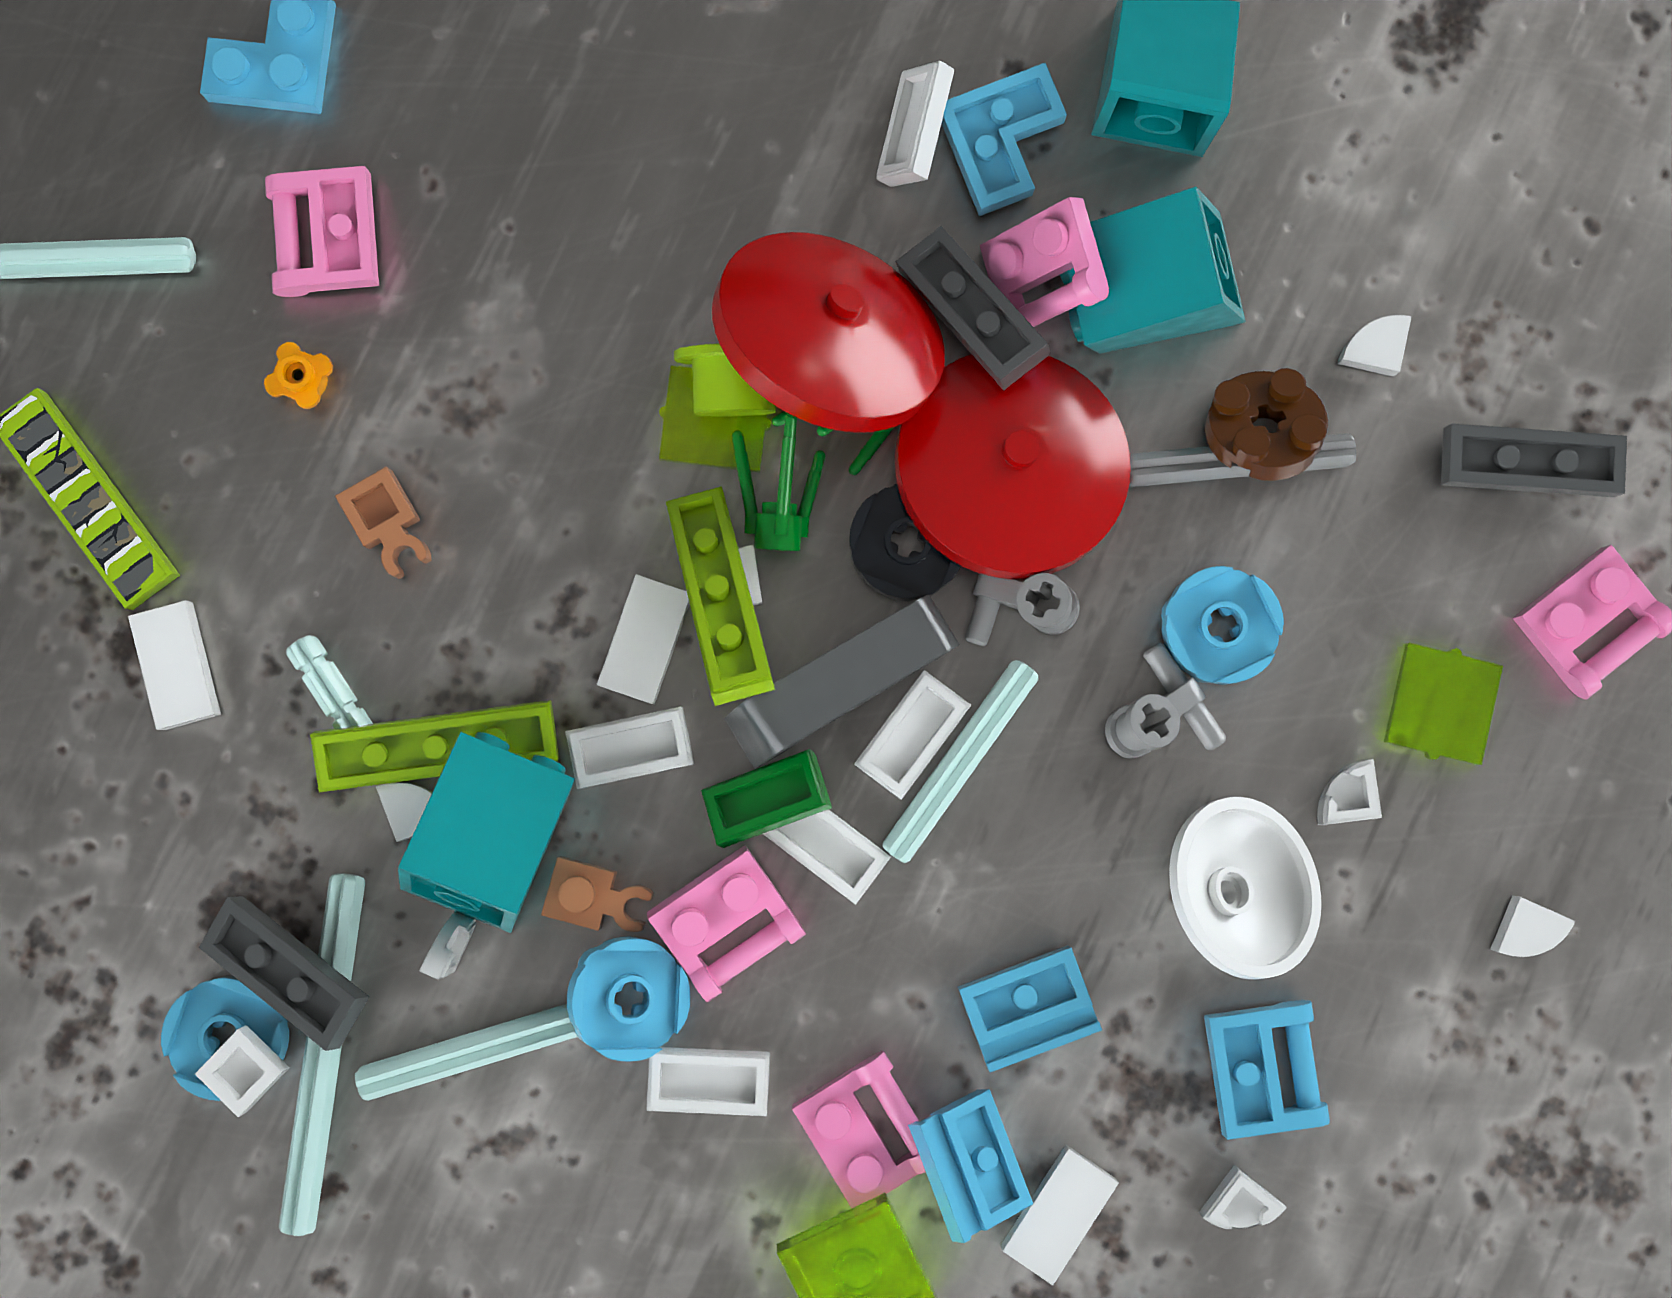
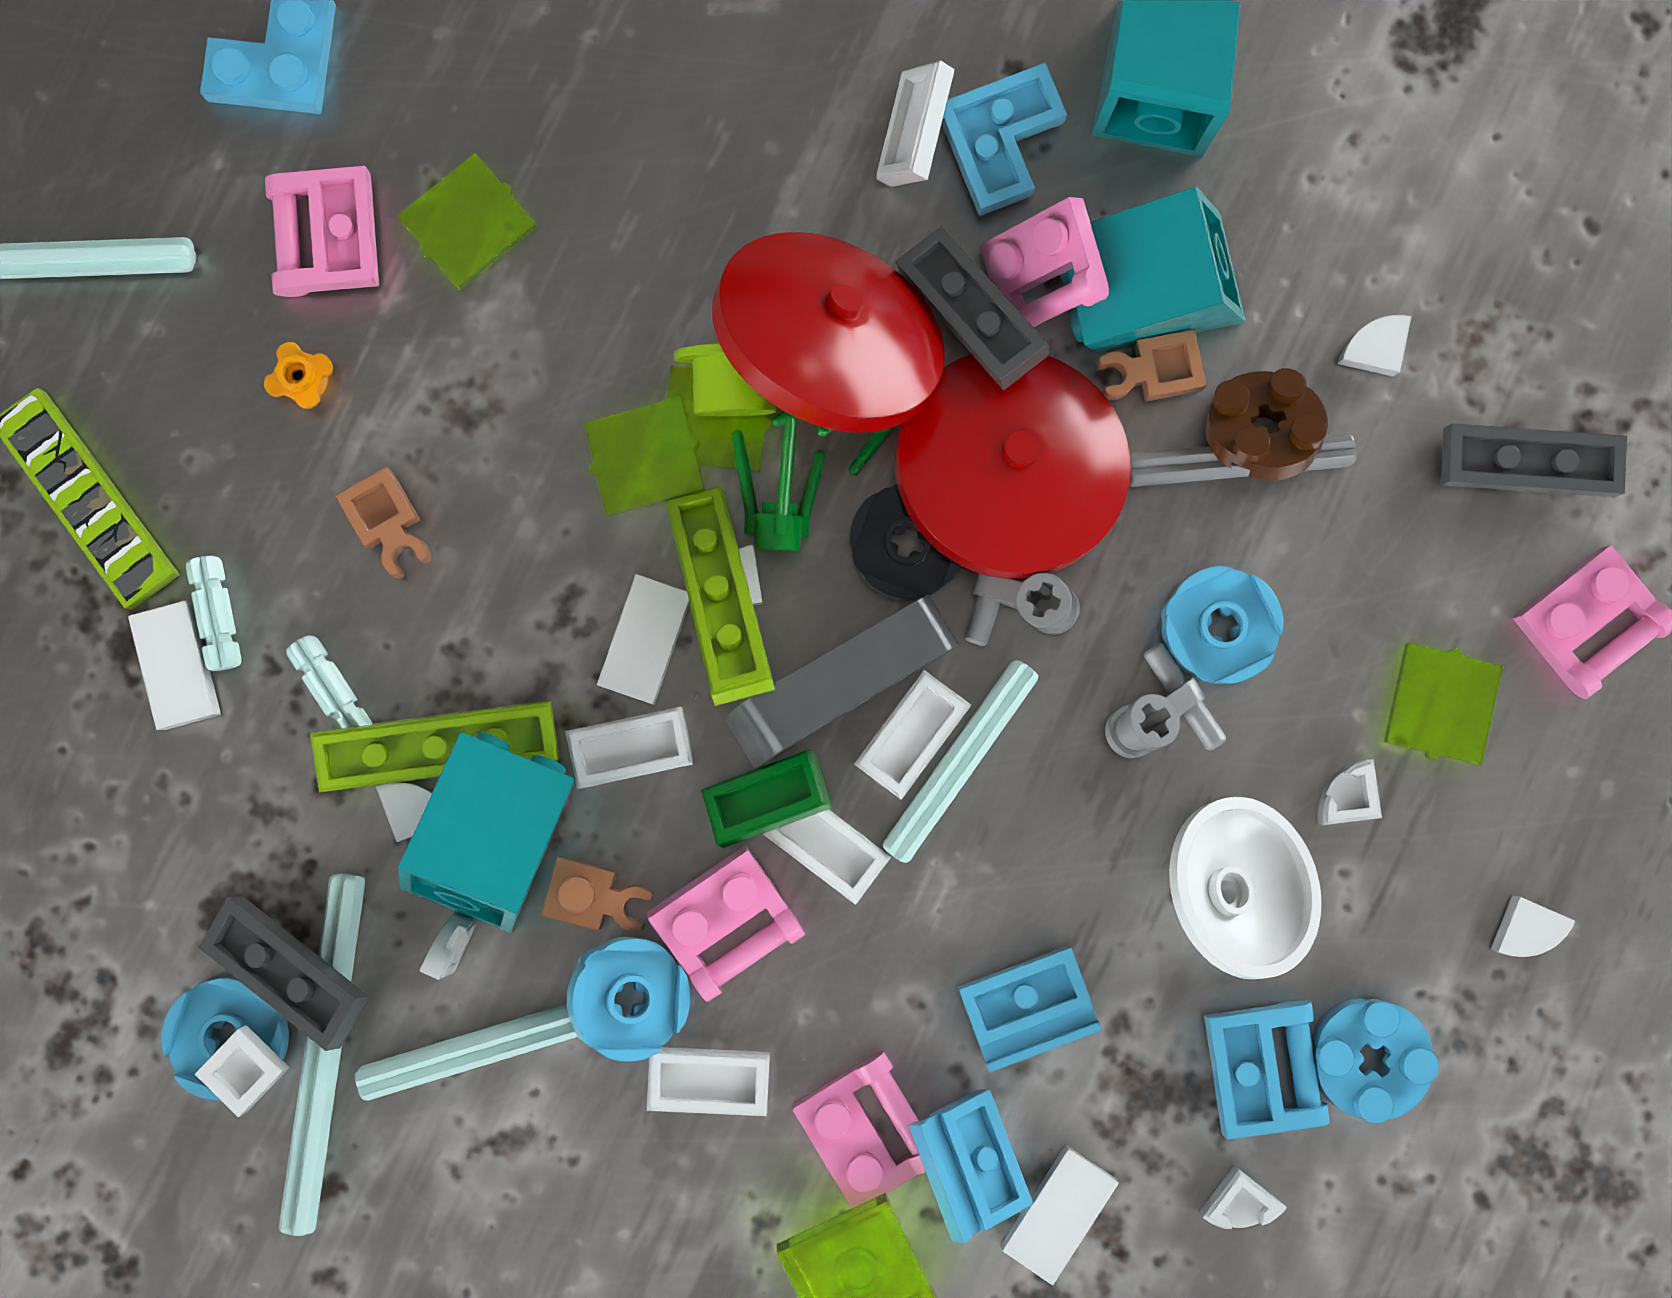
(213, 613): none -> light aqua axle
(467, 221): none -> clear neon green piece
(644, 456): none -> clear neon green piece
(1162, 366): none -> nougat plate
(1407, 1059): none -> medium azure plate

